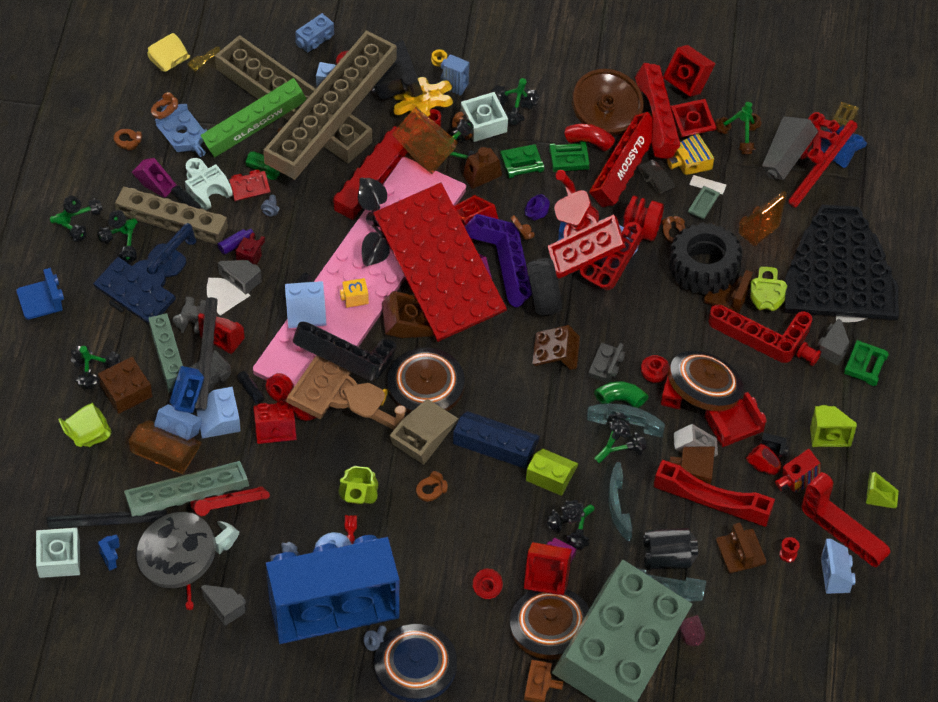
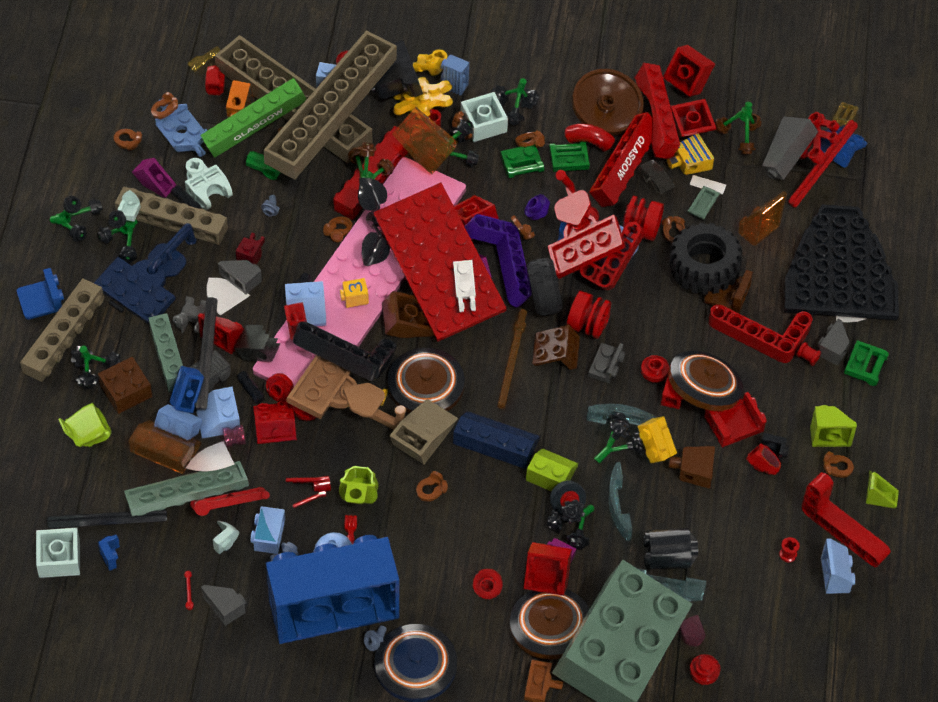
(39, 368): none -> dark tan brick
(130, 205): none -> light aqua plate
(167, 52): light yellow piece -> none
(176, 550): dark grey dish -> none
(211, 458): none -> white sticker
(214, 81): none -> red rock
(233, 241): dark purple cylinder -> none
(234, 435): none -> clear pink wheel
(239, 97): none -> orange torso
(249, 185): red bracket -> none
(256, 345): none -> pearl dark grey piece
(268, 529): none -> light blue brick
(294, 314): none -> red hips
(314, 33): medium blue brick -> none
(320, 484): none -> red plant
(337, 234): none -> dark orange piece
(361, 153): none -> reddish brown plant
(429, 63): none -> yellow plate
(464, 283): none -> white hinge
(482, 167): reddish brown torso -> none
(519, 328): none -> clear orange bar
(536, 138): none -> dark orange piece
(565, 492): none -> black wheel
(594, 315): none -> red wheel
(621, 391): green cylinder -> none
(657, 439): none -> yellow brick
(693, 436): light grey slope -> none
(704, 669): none -> red plate
(740, 549): reddish brown bracket -> none
(747, 506): red arch -> none
(767, 292): lime piece -> none
(799, 472): red torso -> none
(829, 458): none -> dark orange piece

